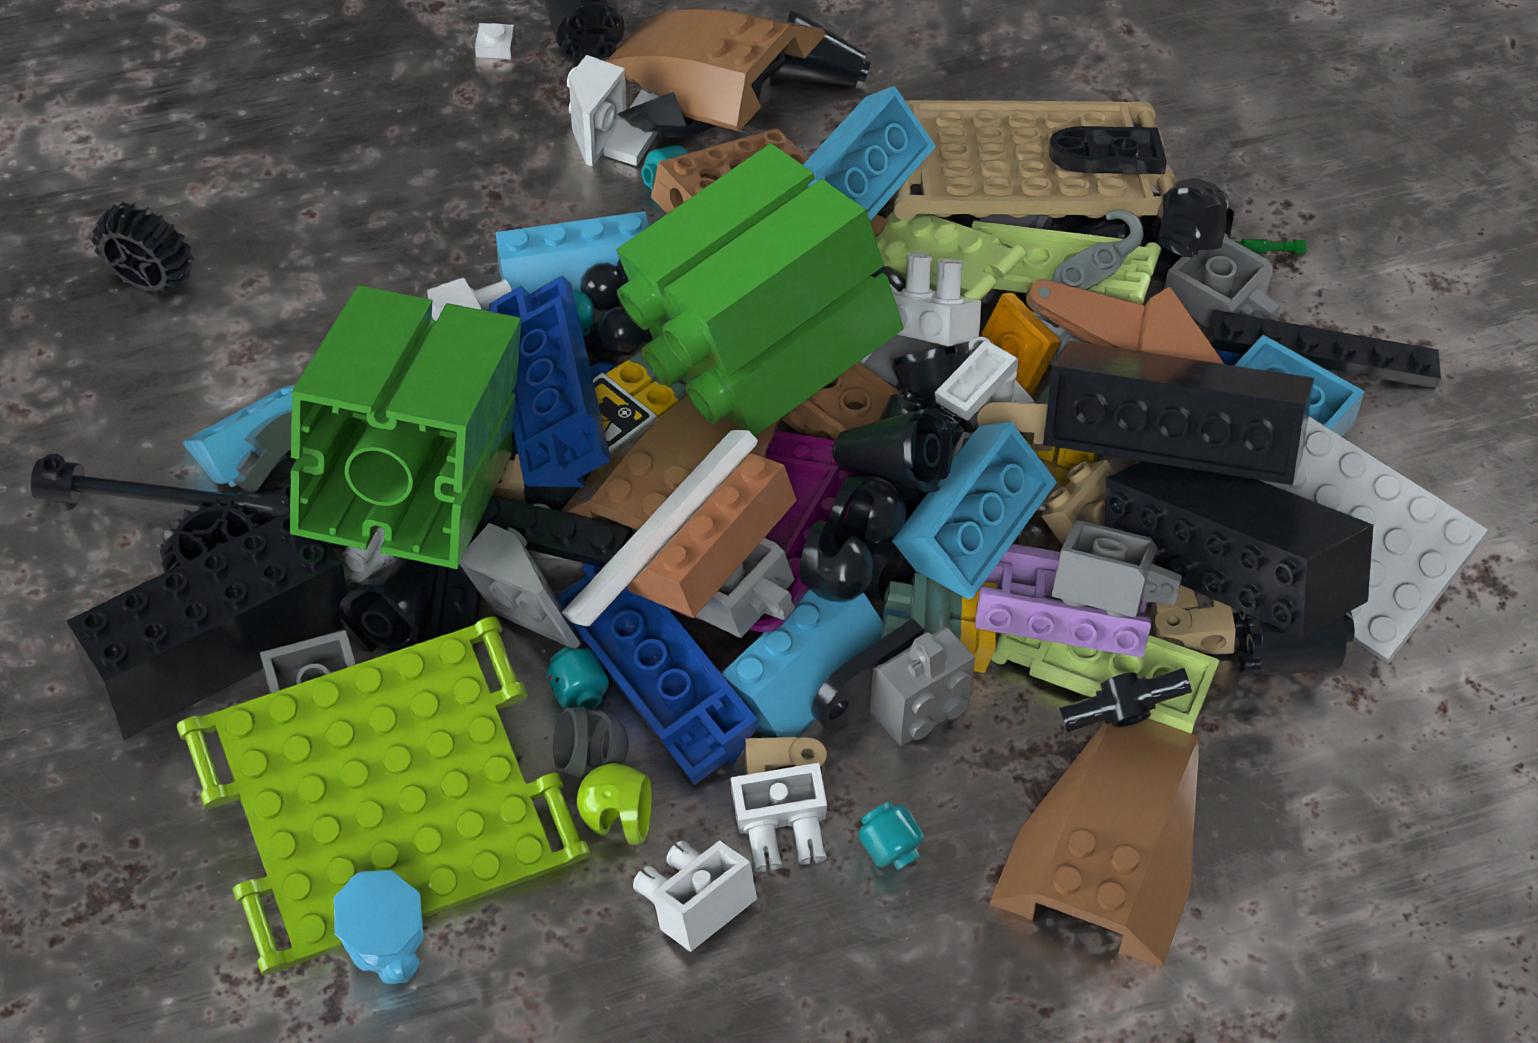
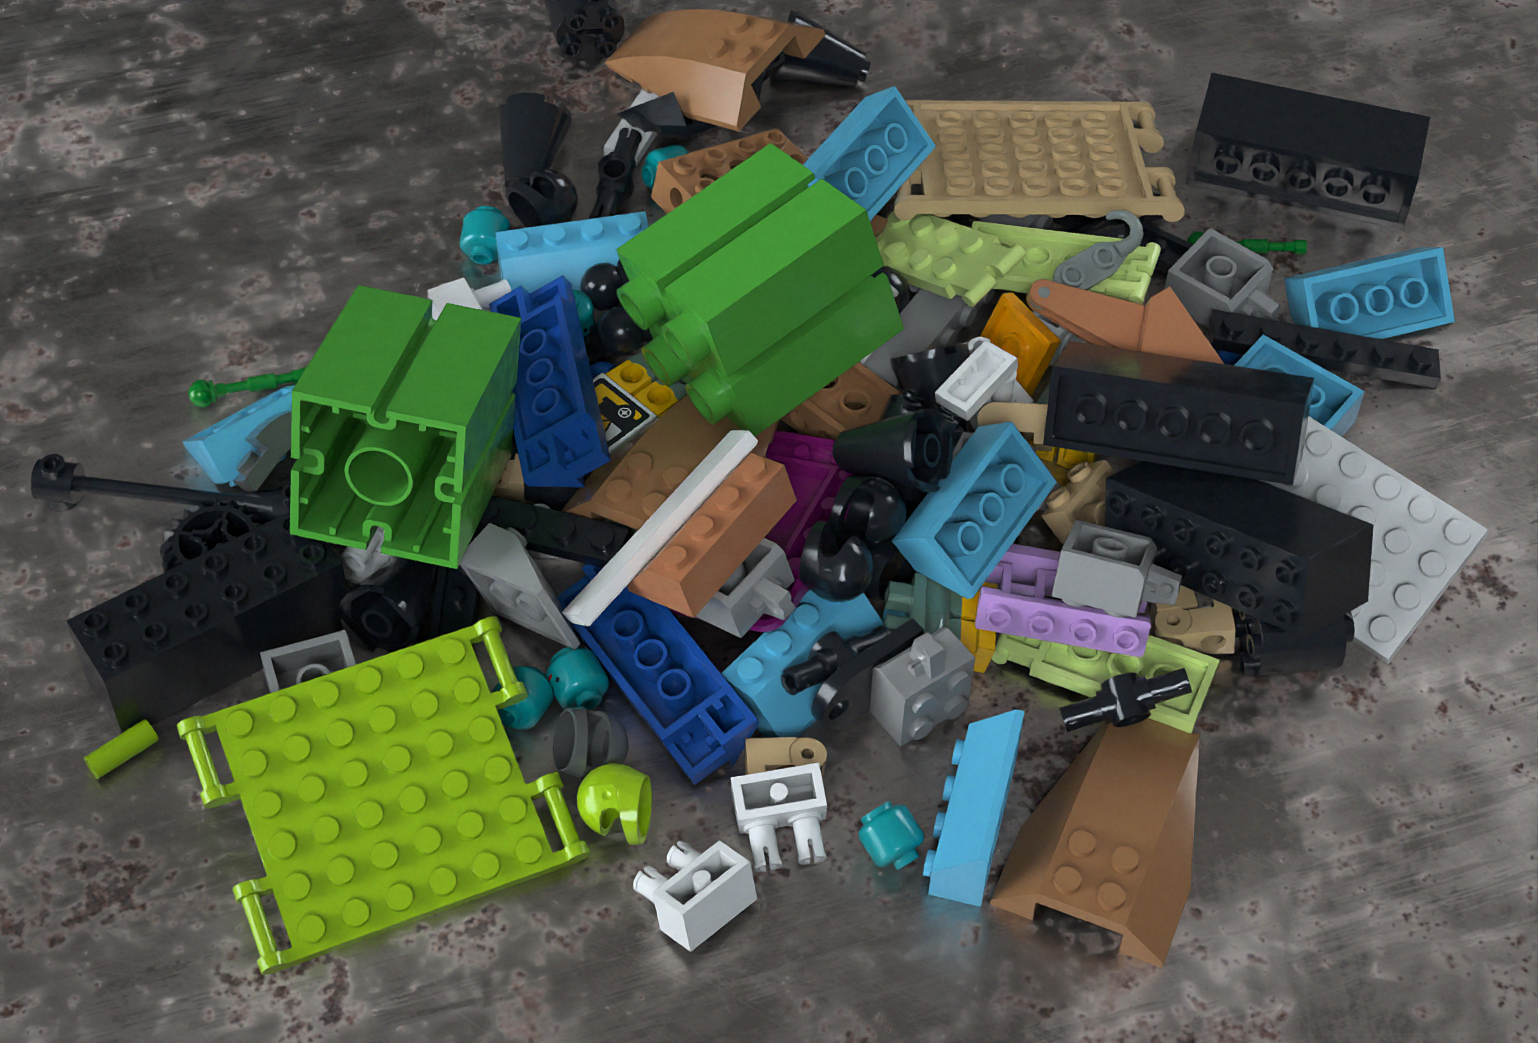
(121, 749): none -> lime axle
(142, 248): black gear -> none
(203, 392): none -> green piece
(380, 924): medium azure piece -> none
(479, 235): none -> teal head
(494, 40): white plate -> none
(530, 710): none -> teal head
(531, 135): none -> black cone
(546, 201): none -> black helmet
(595, 101): white slope -> none
(616, 174): none -> black pin
(826, 657): none -> black pin
(940, 314): white brick -> none
(974, 809): none -> medium azure slope
(1108, 150): black tile -> none
(1193, 217): black animal -> none
(1308, 150): none -> black brick
(1375, 295): none -> medium azure slope

